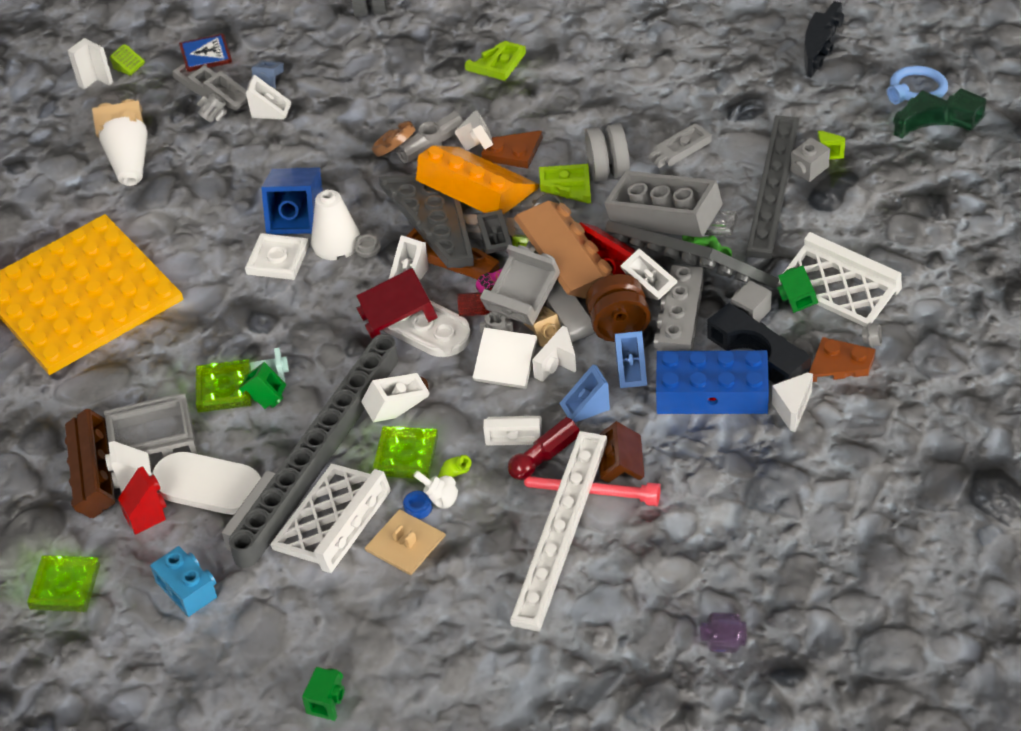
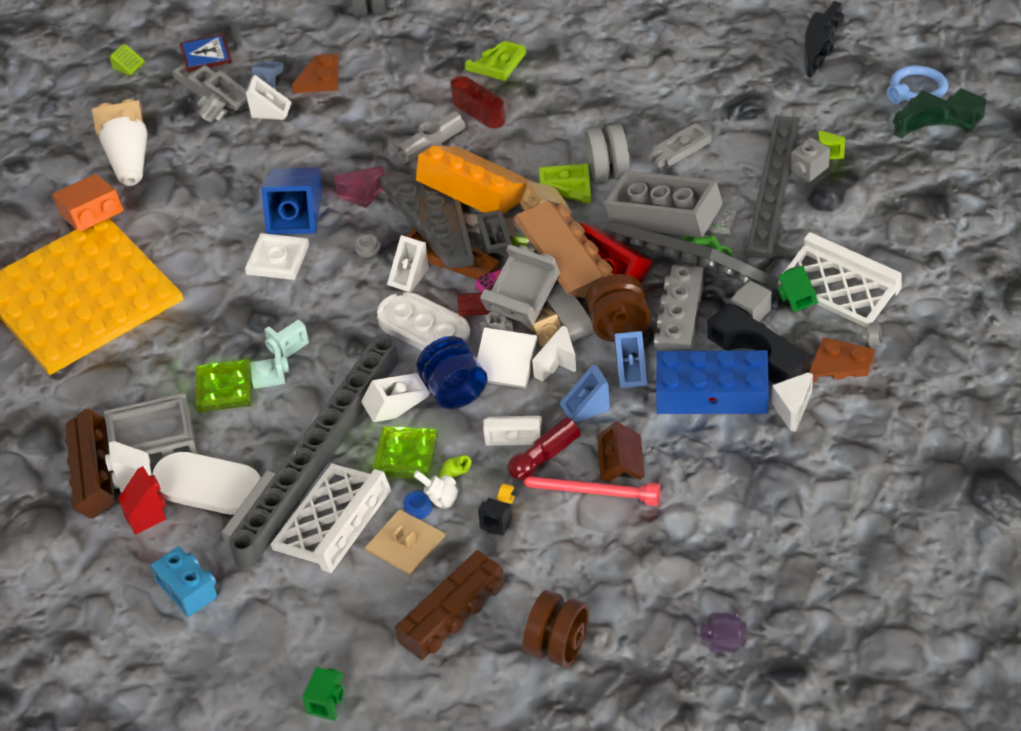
(63, 583): clear neon green plate -> none
(87, 202): none -> orange brick
(89, 63): white panel -> none
(263, 386): green brick -> none
(288, 340): none -> light aqua bracket
(319, 75): none -> dark orange wing
(333, 227): white cone -> none
(359, 186): none -> clear pink slope
(393, 138): medium nougat tile -> none
(393, 302): dark red panel -> none
(450, 605): none -> reddish brown brick
(451, 372): none -> clear blue wheel
(473, 132): white slope -> none
(477, 102): none -> clear red beam
(497, 514): none -> black piece
(514, 149): dark orange wing -> none
(539, 193): none -> tan panel
(556, 628): none -> reddish brown wheel
(558, 532): white tile -> none
(652, 277): white slope -> none

